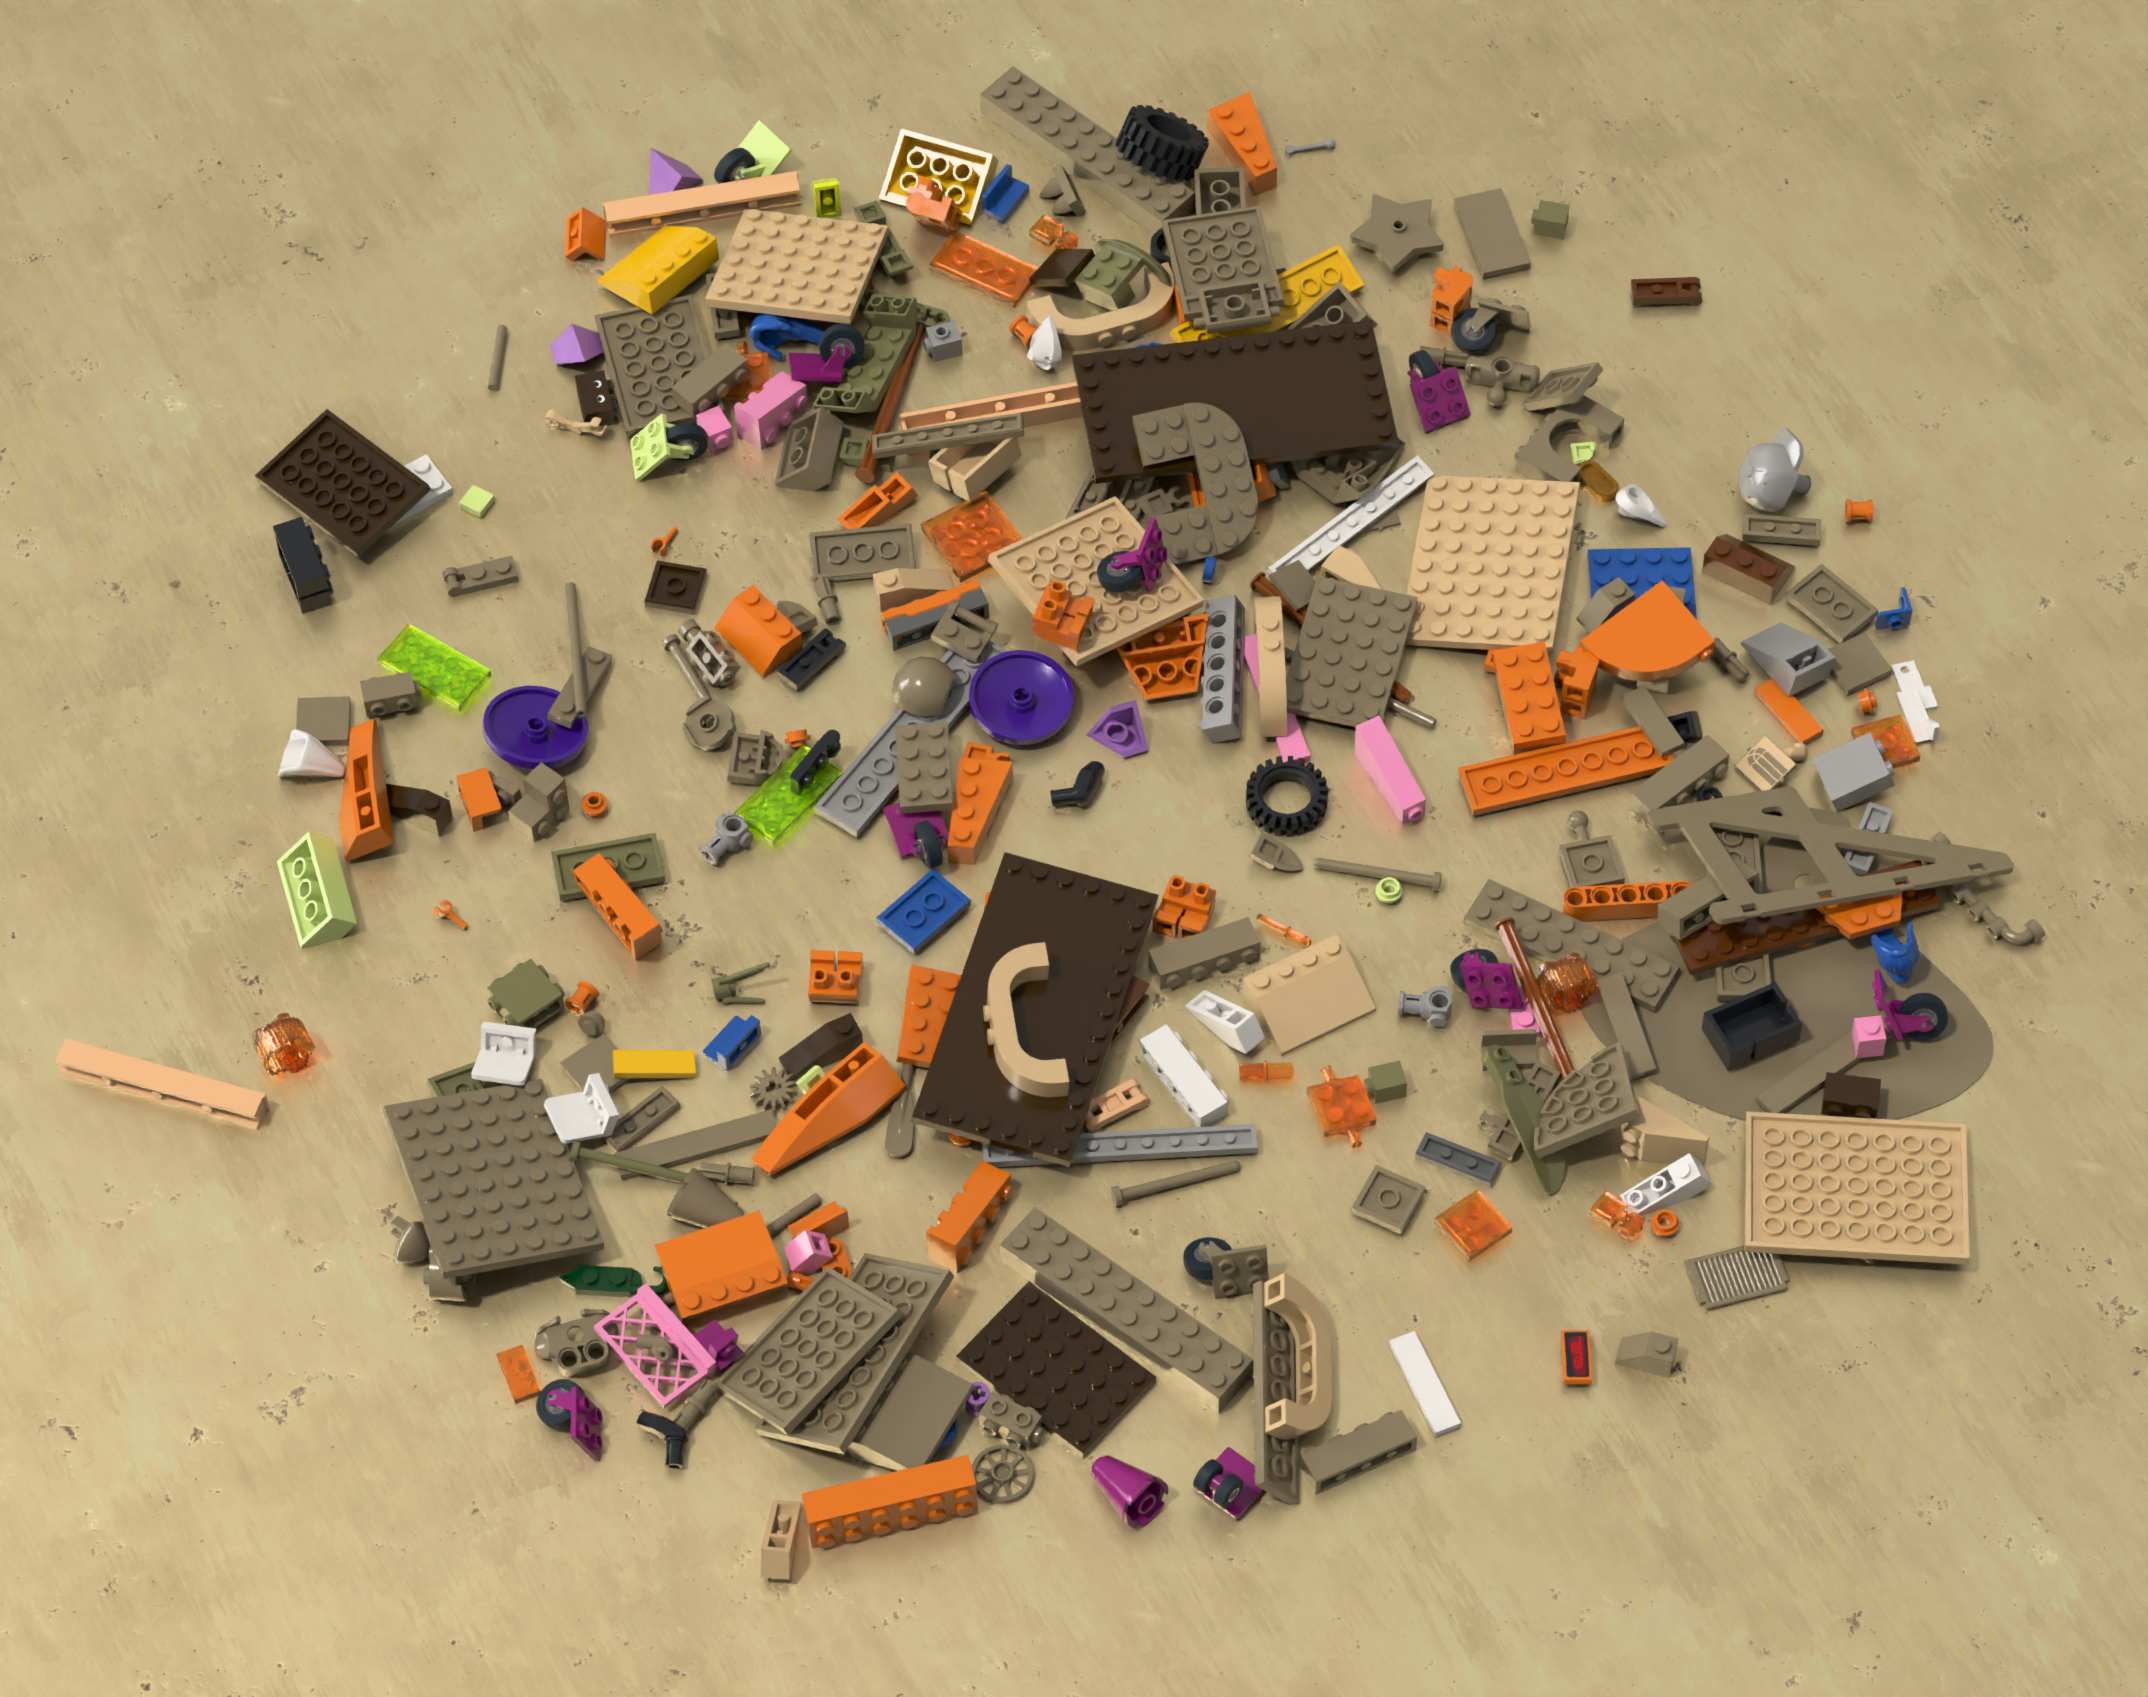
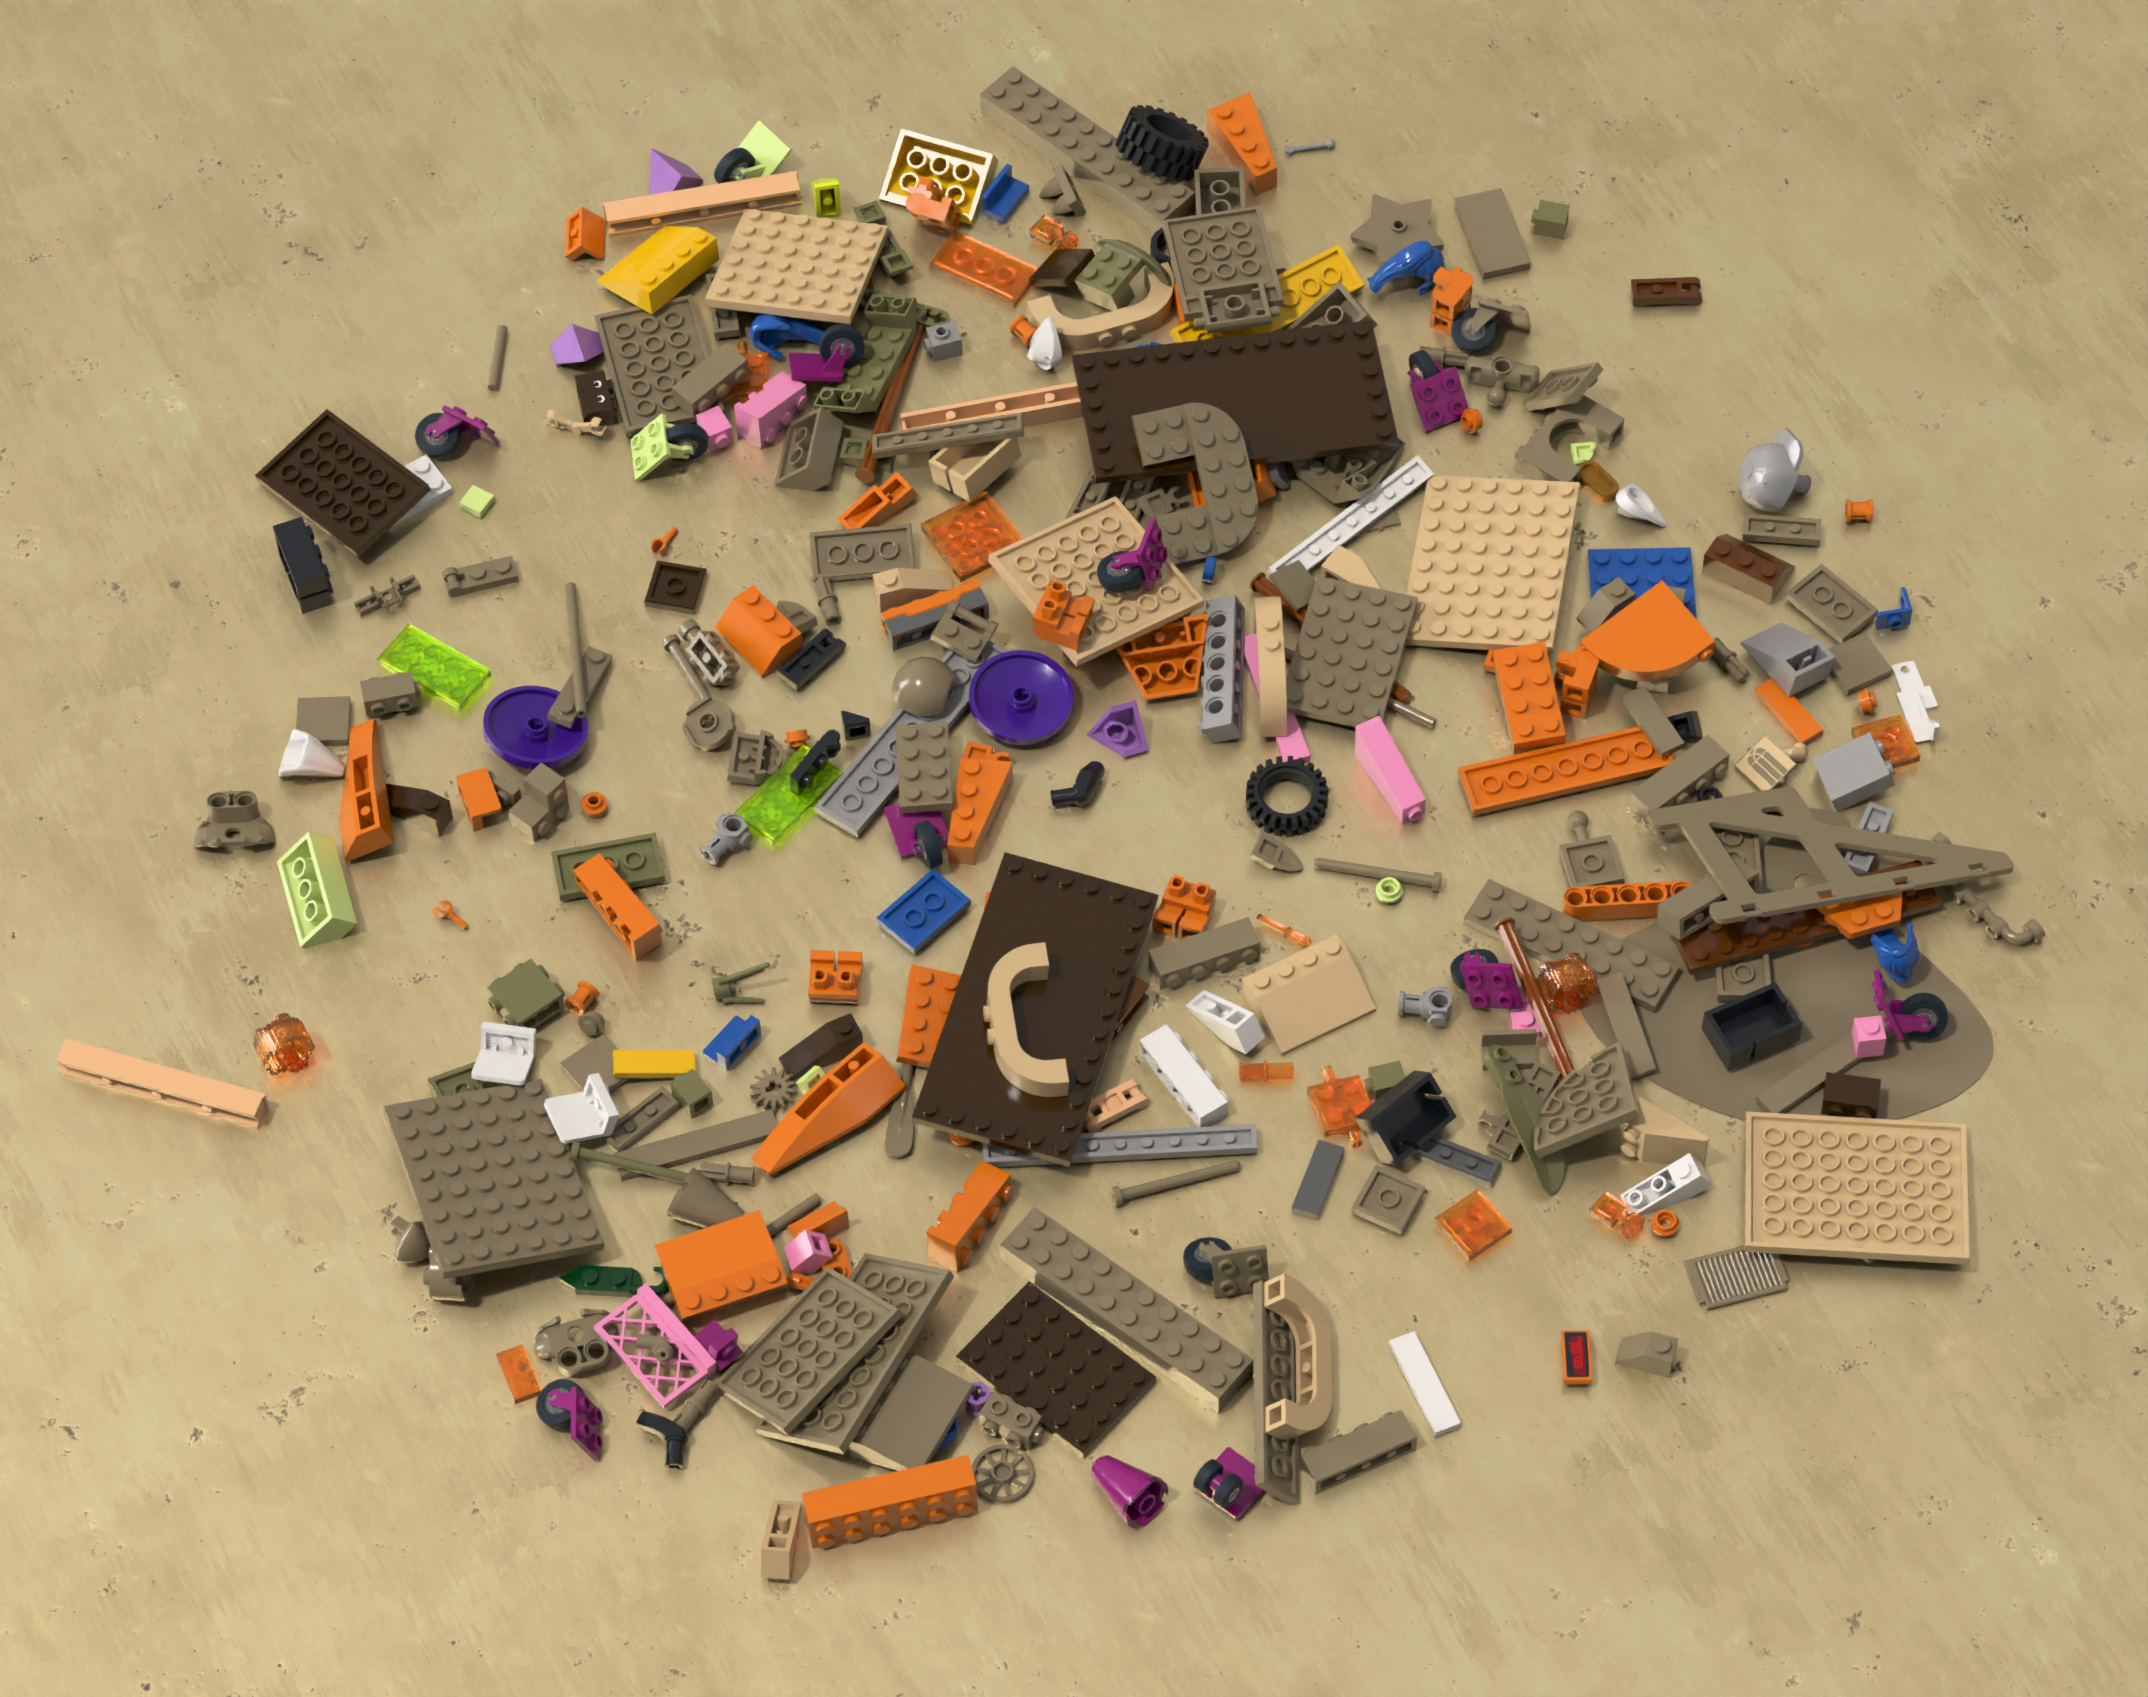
(229, 813): none -> dark tan piece
(395, 591): none -> dark tan piece
(441, 433): none -> plate
(691, 1093): none -> olive brick
(855, 725): none -> black slope
(1318, 1179): none -> dark grey tile
(1405, 1117): none -> black piece
(1417, 260): none -> blue hair
(1471, 420): none -> orange plate

